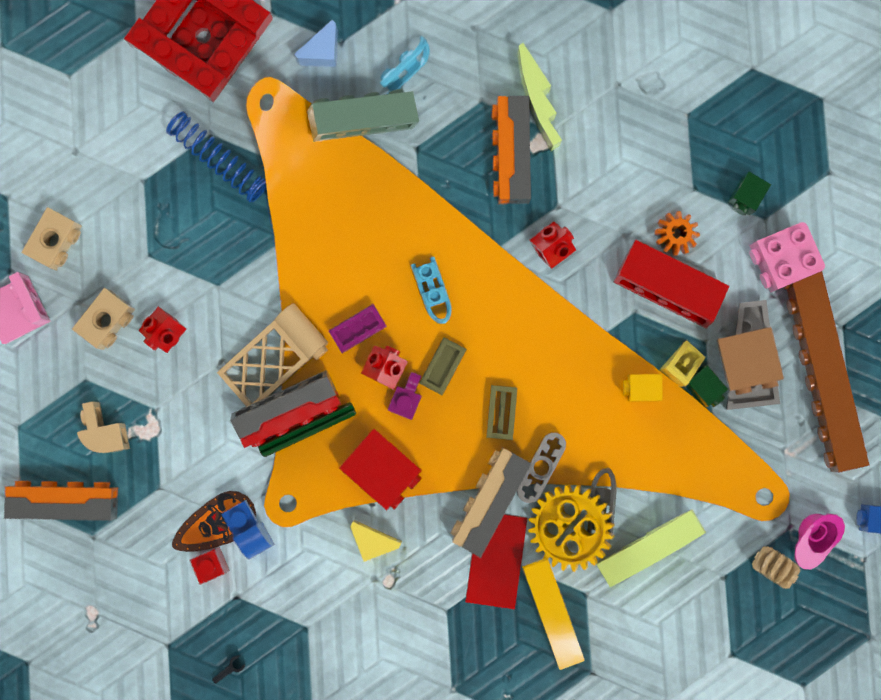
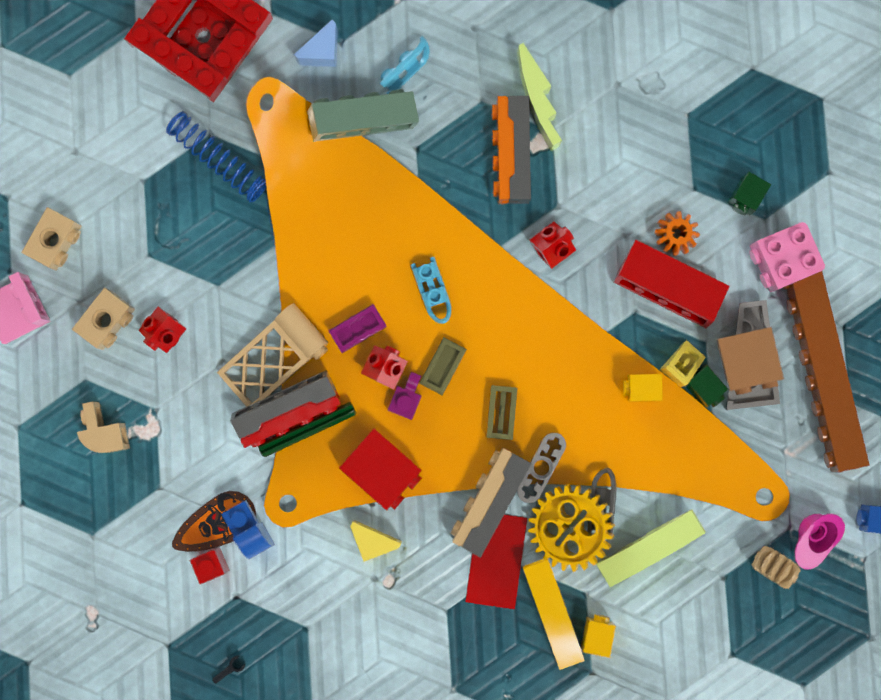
(61, 502): piece -> none
(598, 636): none -> yellow brick

